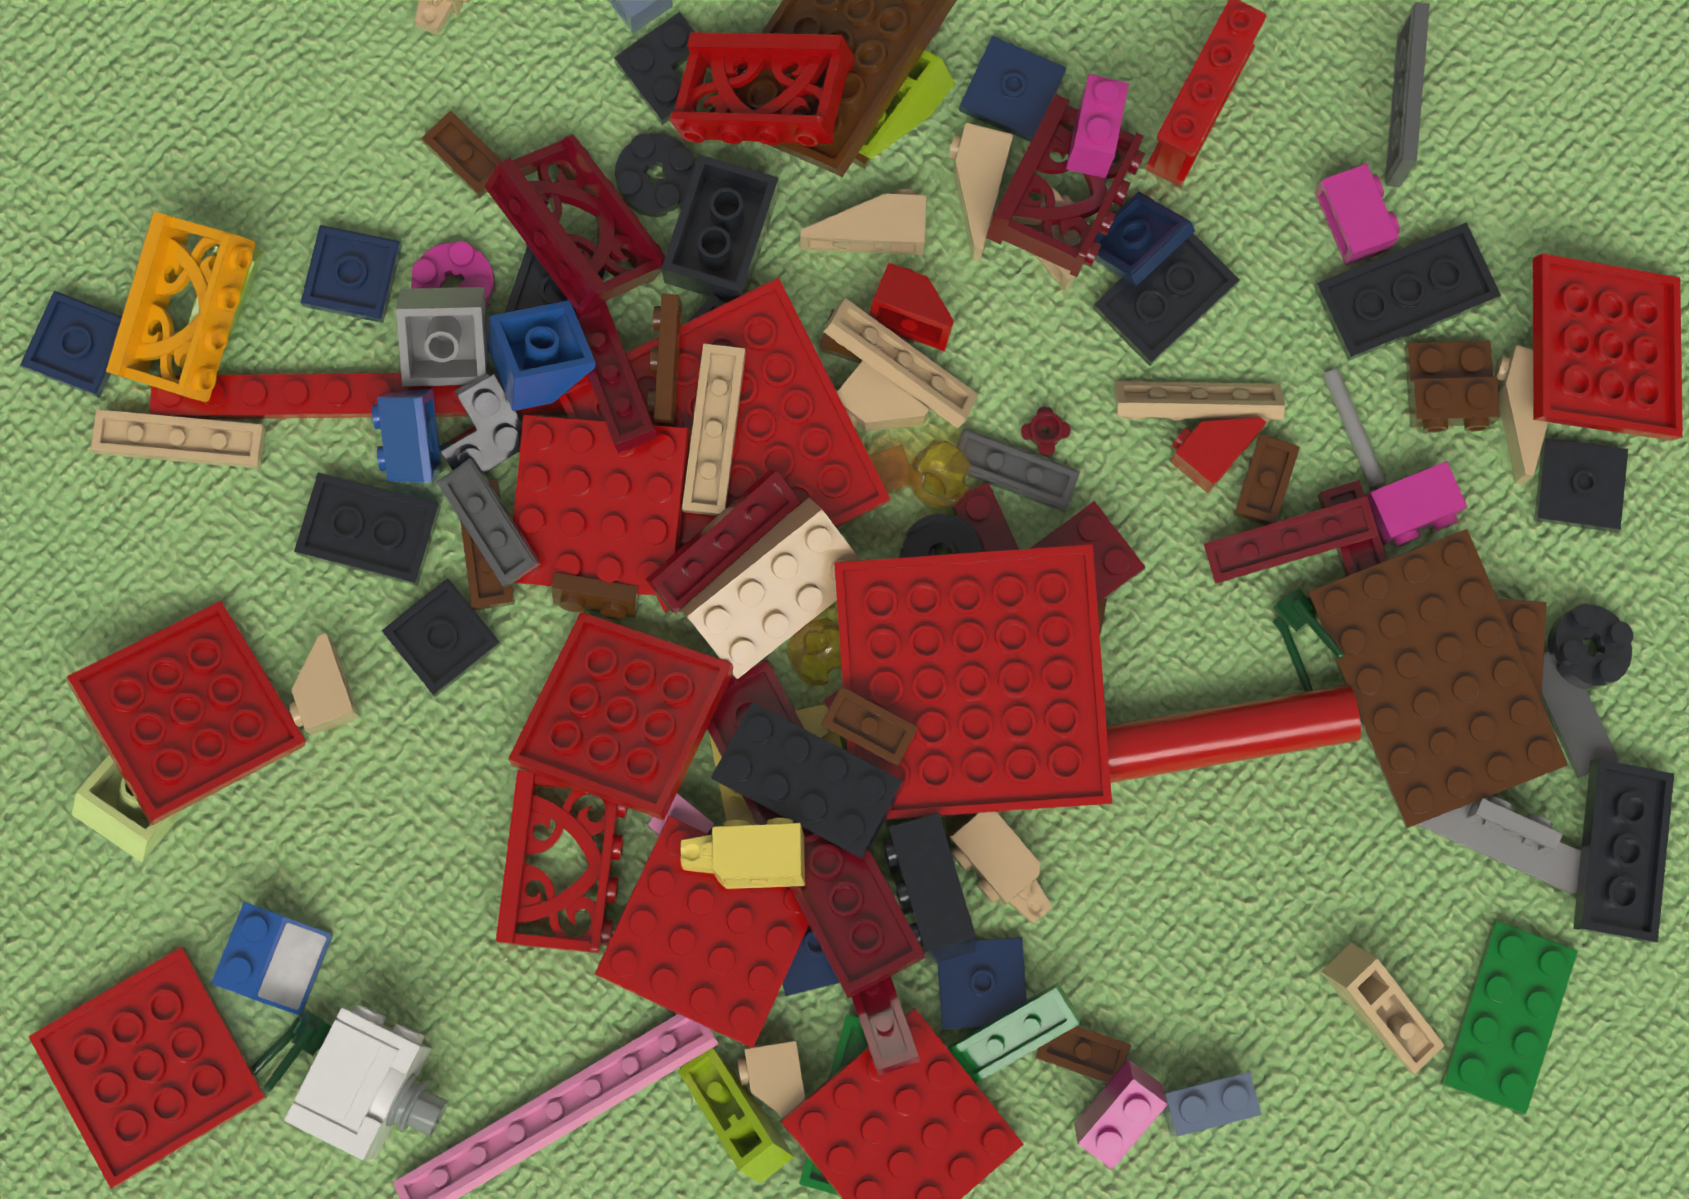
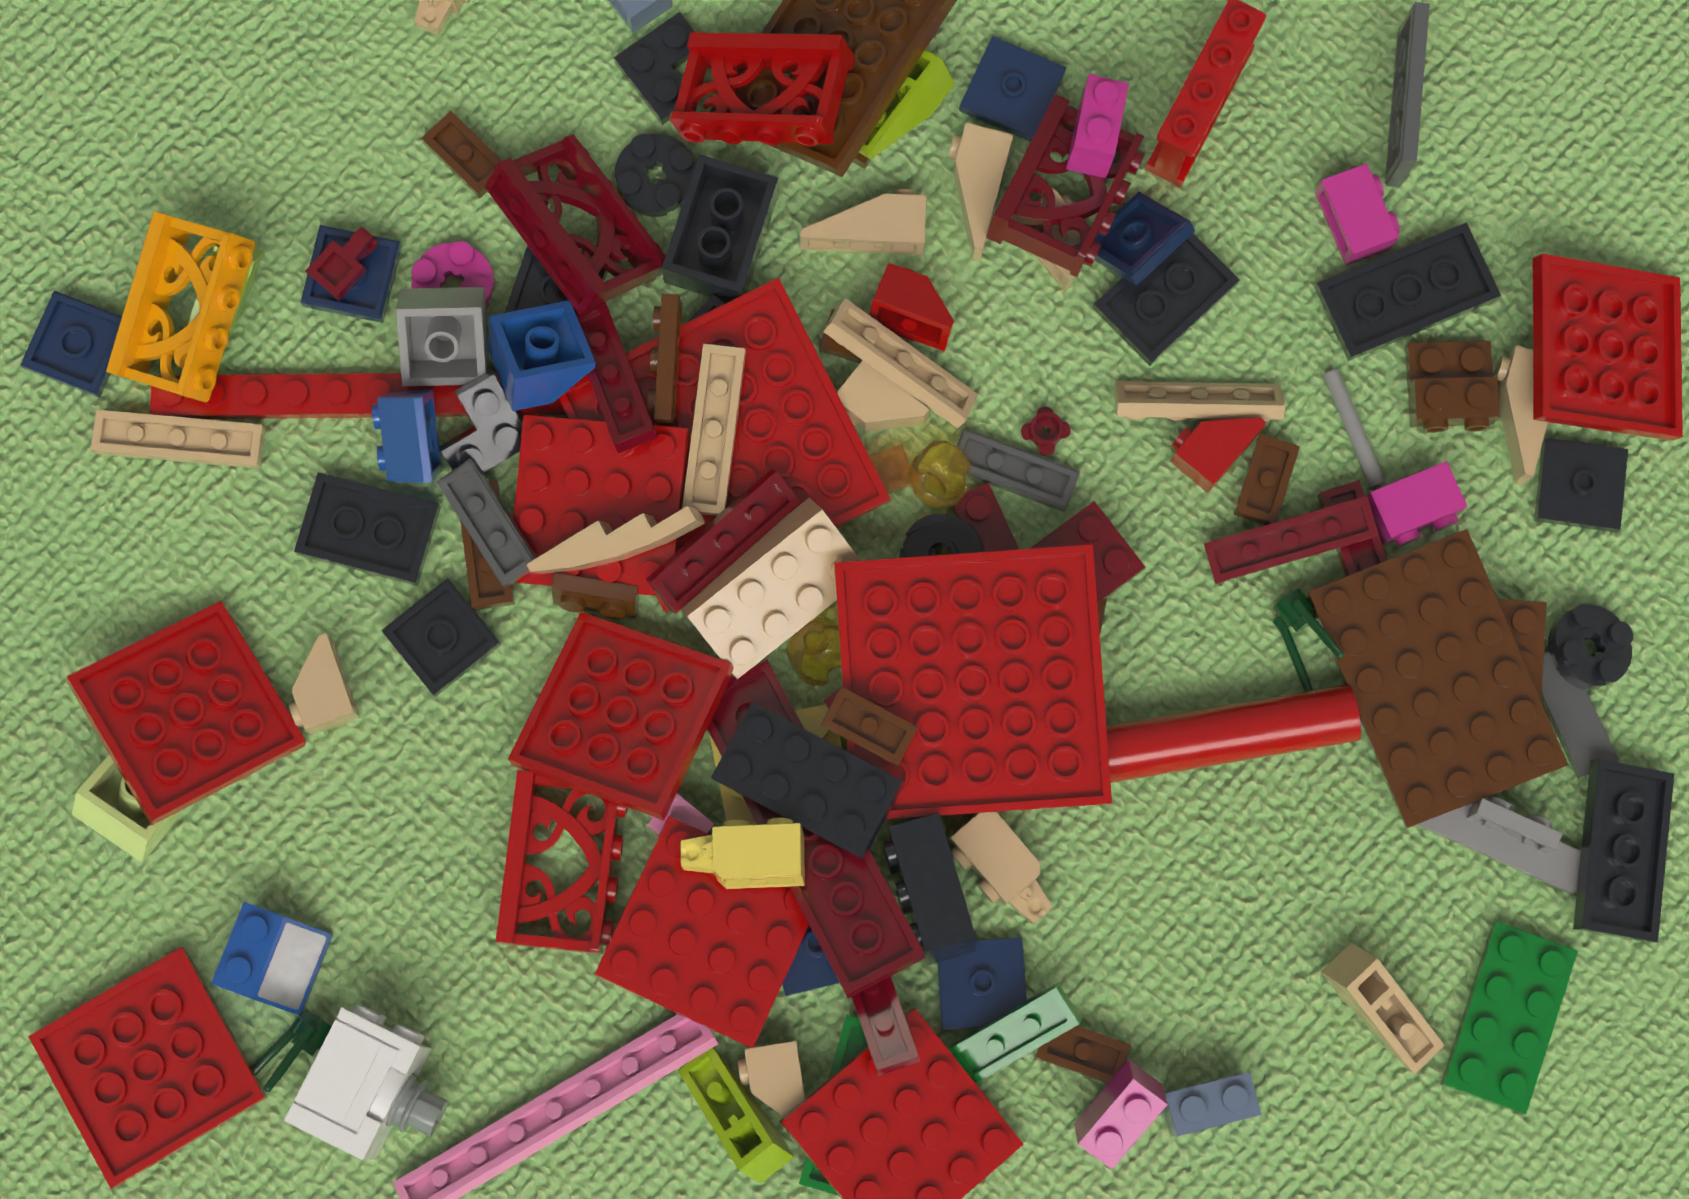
(339, 267): none -> dark red plate
(602, 545): none -> tan slope

